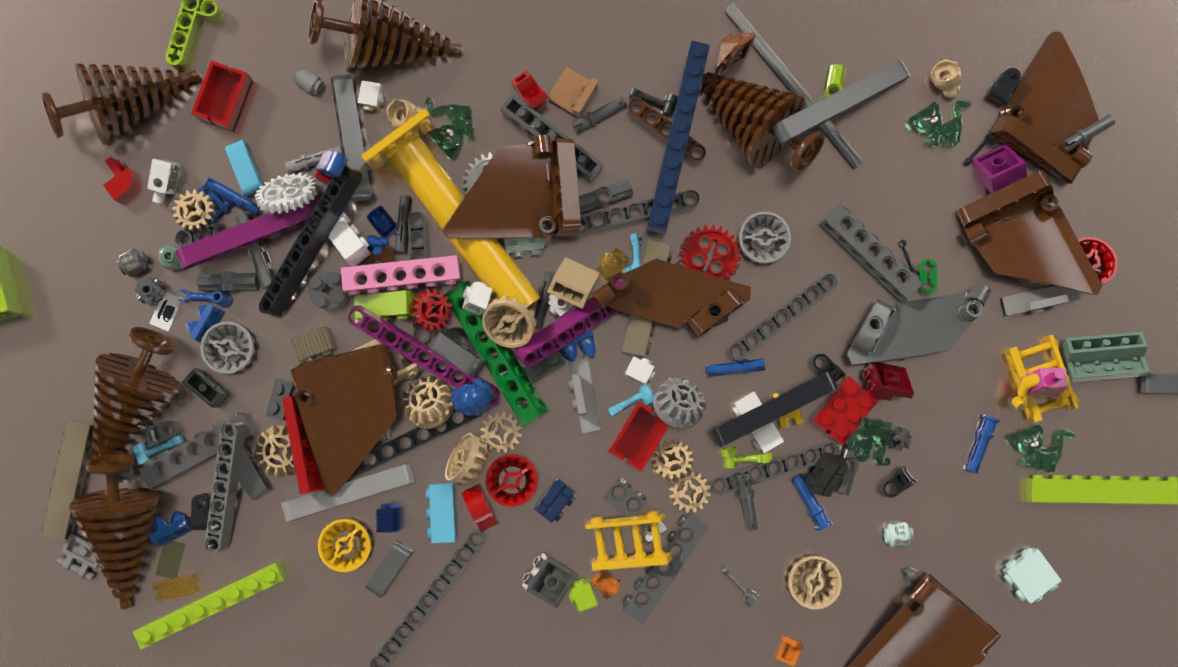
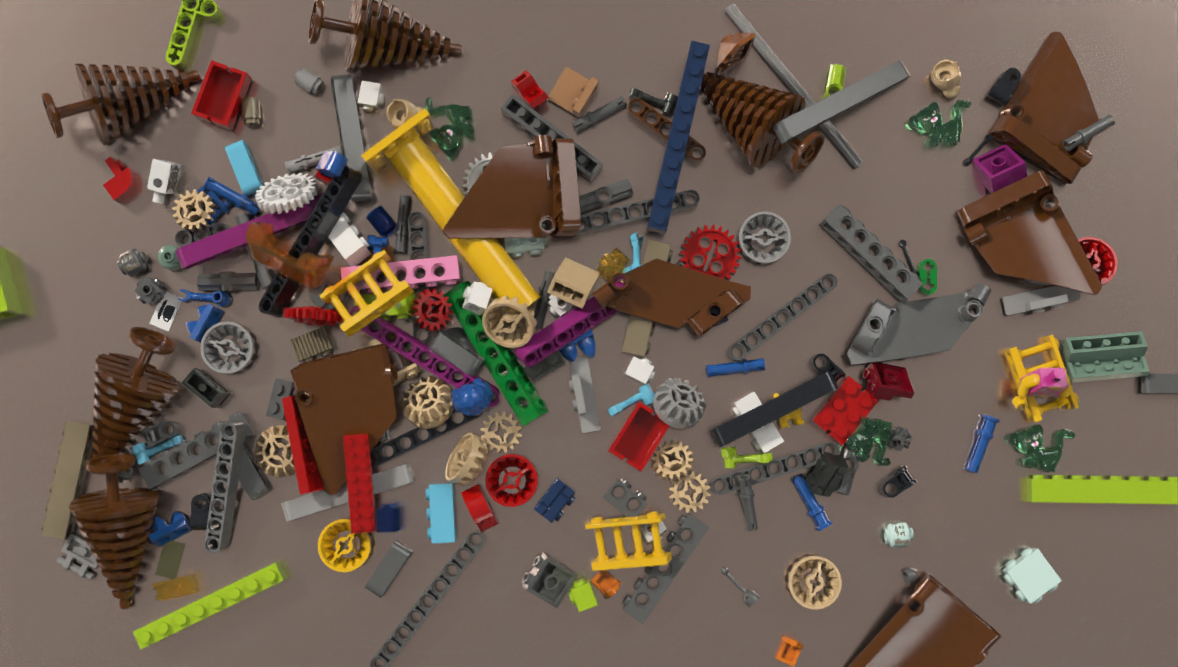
(251, 111): none -> dark tan brick
(308, 270): none -> clear orange windscreen
(313, 316): none -> red gear
(359, 483): none -> red piece
(383, 301): none -> yellow fence

